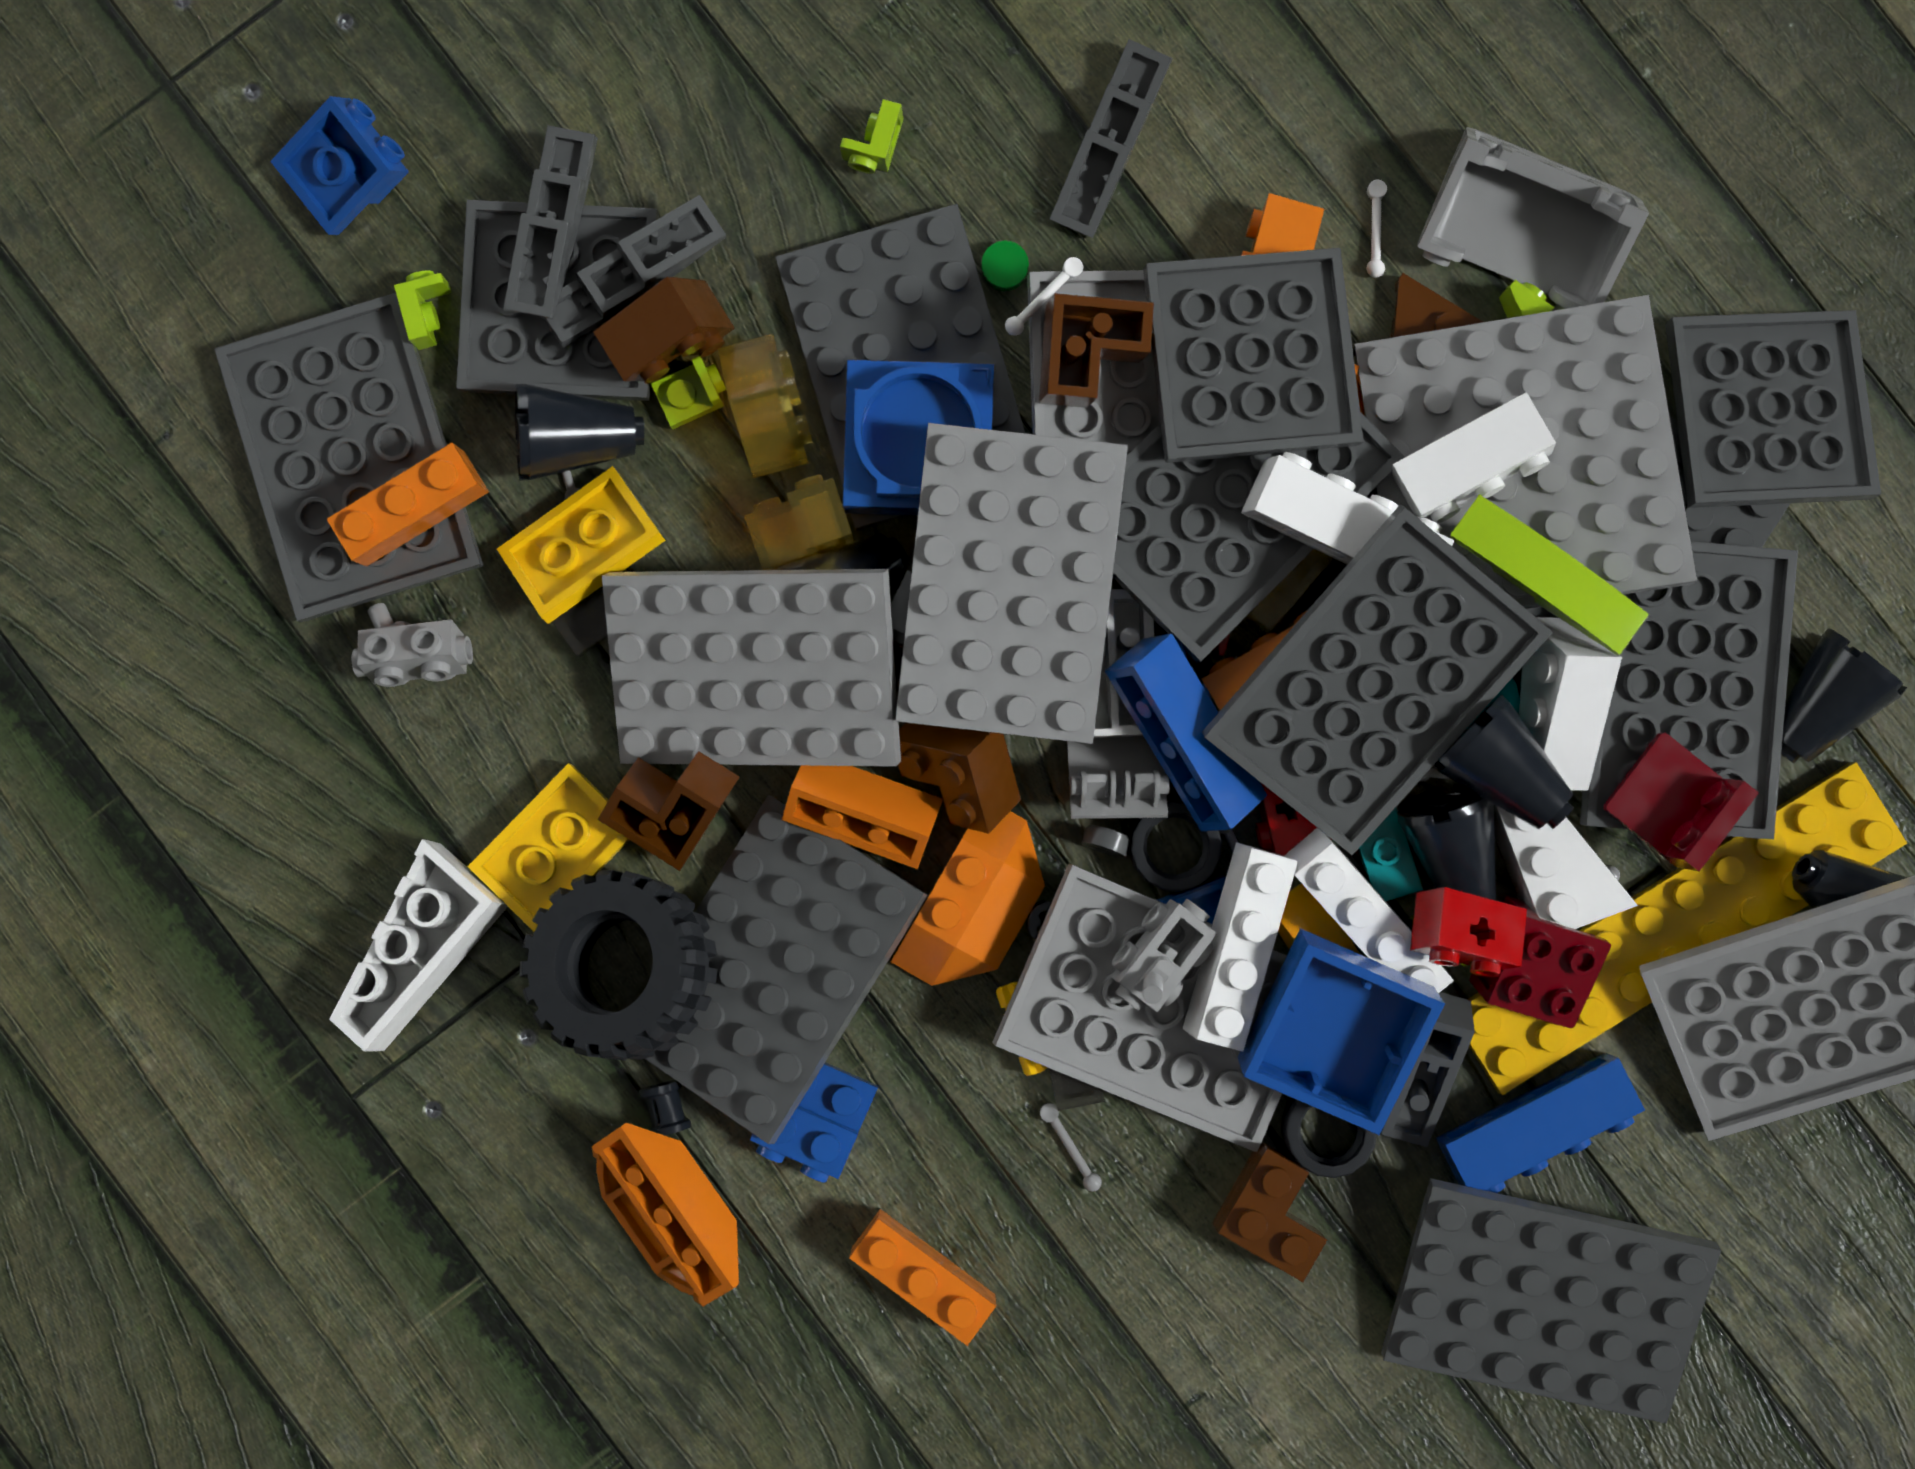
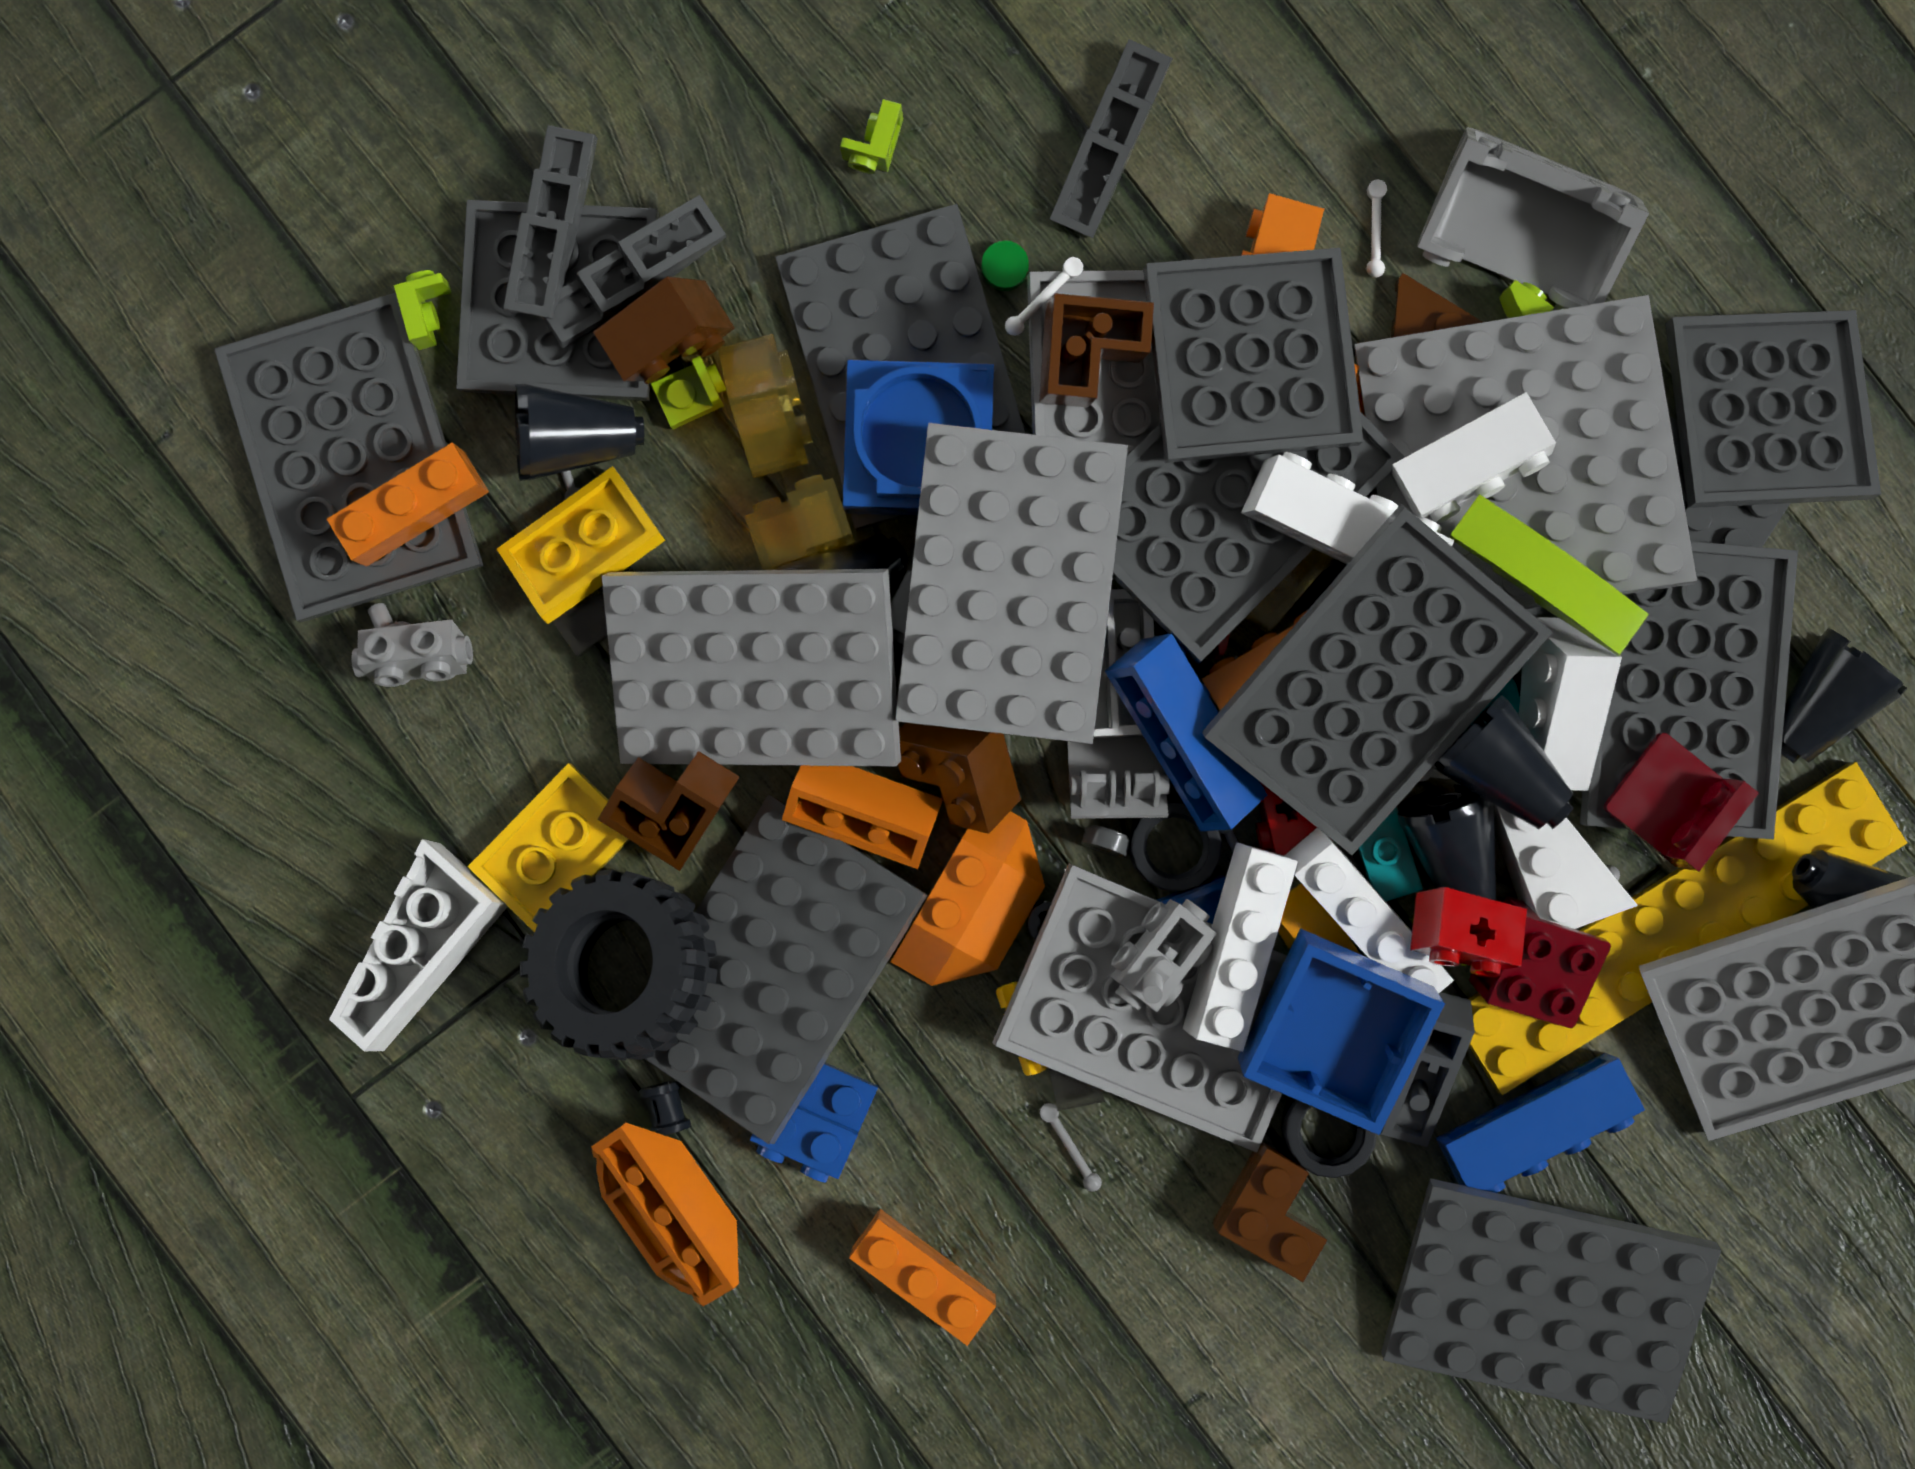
(340, 163): blue plate -> none

